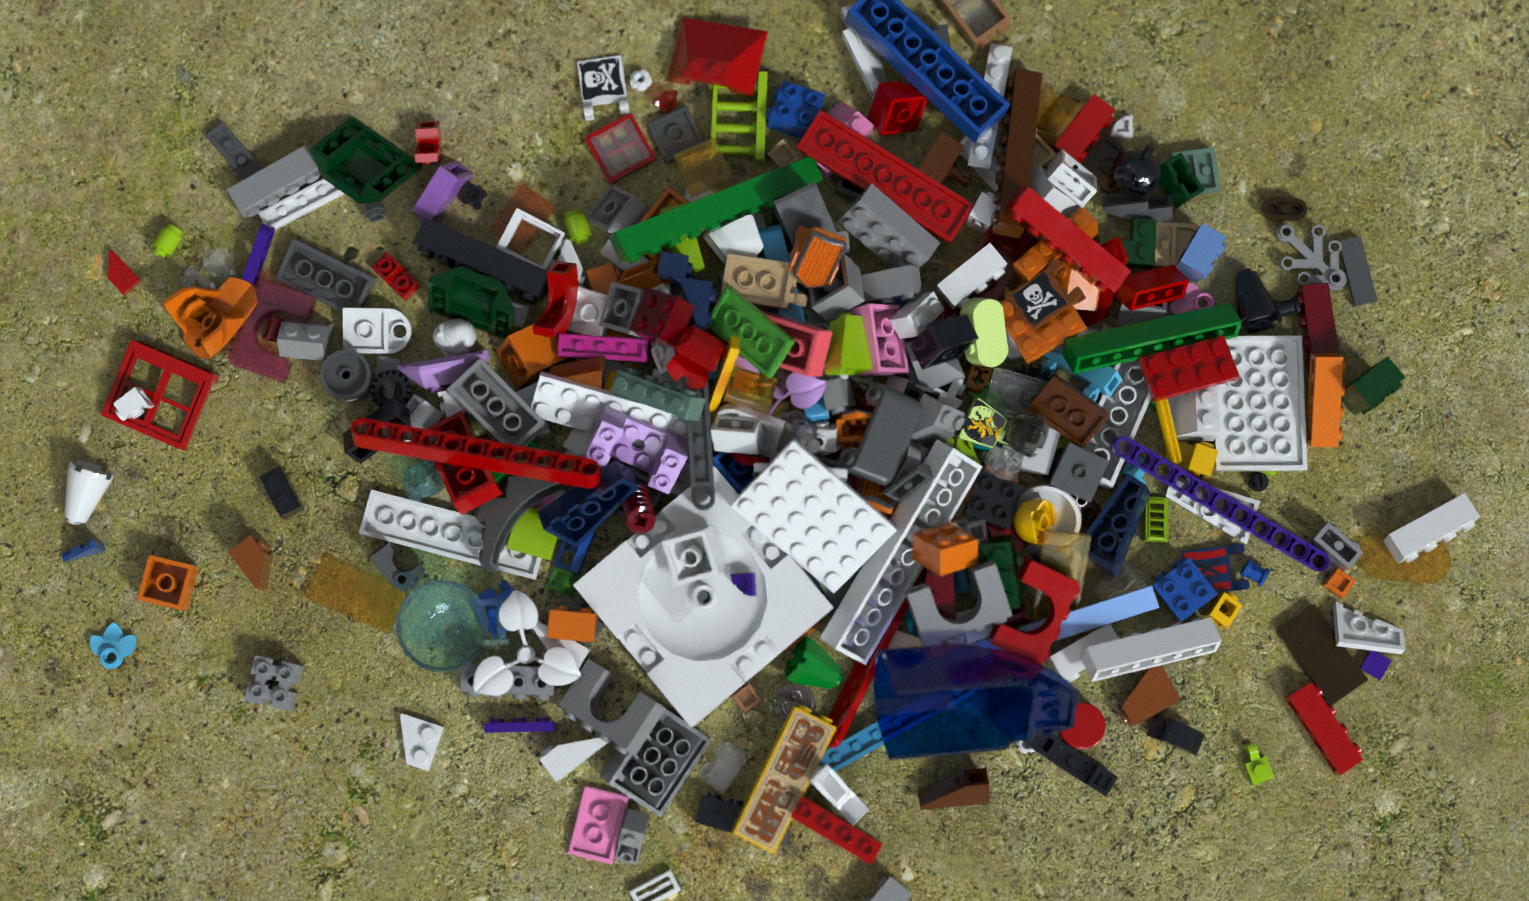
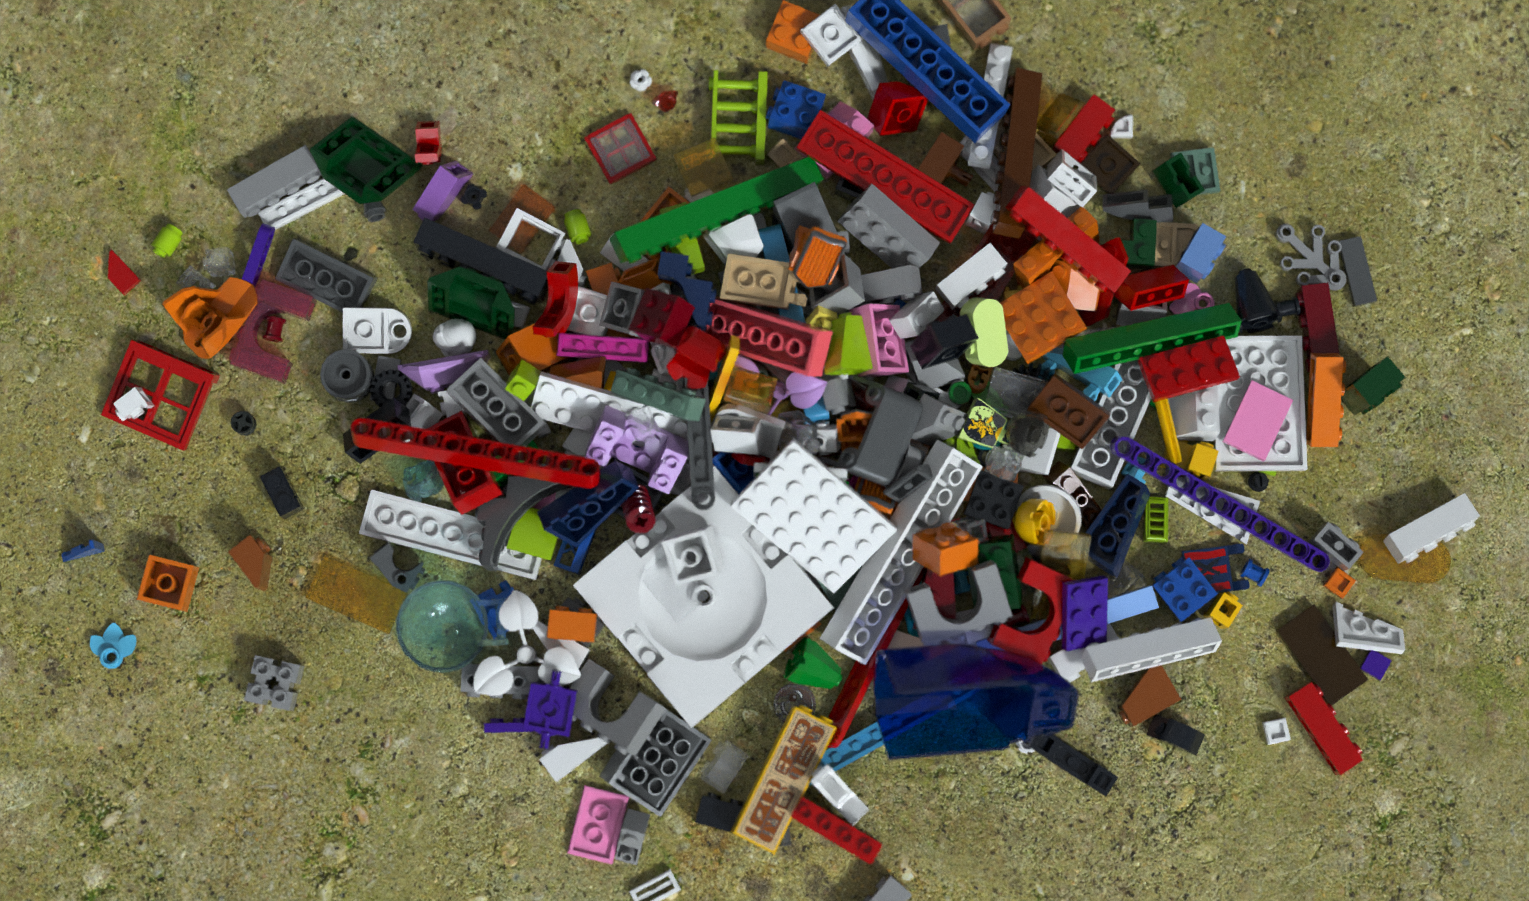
(84, 490): white cone -> none
(233, 151): dark grey tile -> none
(239, 421): none -> pearl dark grey wheel
(304, 339): light grey slope -> none
(396, 276): red slope -> none
(420, 741): white wing -> none
(522, 380): none -> lime brick
(550, 709): none -> dark purple plate
(563, 581): bright green slope -> none
(602, 83): flag -> none
(616, 210): light grey slope -> none
(642, 424): none -> clear brick
(674, 133): dark grey tile -> none
(718, 55): red slope -> none
(745, 583): dark purple tile -> none
(746, 698): medium nougat tile -> none
(760, 338): bright green tile -> none
(786, 34): none -> orange brick
(821, 317): none -> light yellow tile
(830, 35): none -> white tile
(959, 393): none -> green tile
(960, 789): reddish brown slope -> none
(1044, 296): flag -> none
(1078, 472): dark grey plate -> none
(1084, 612): none -> dark purple plate
(1087, 728): red tile -> none
(1140, 165): black piece -> none
(1257, 420): none -> bright pink tile
(1257, 767): lime plate -> none
(1276, 731): none -> white tile
(1283, 209): dark brown plate -> none

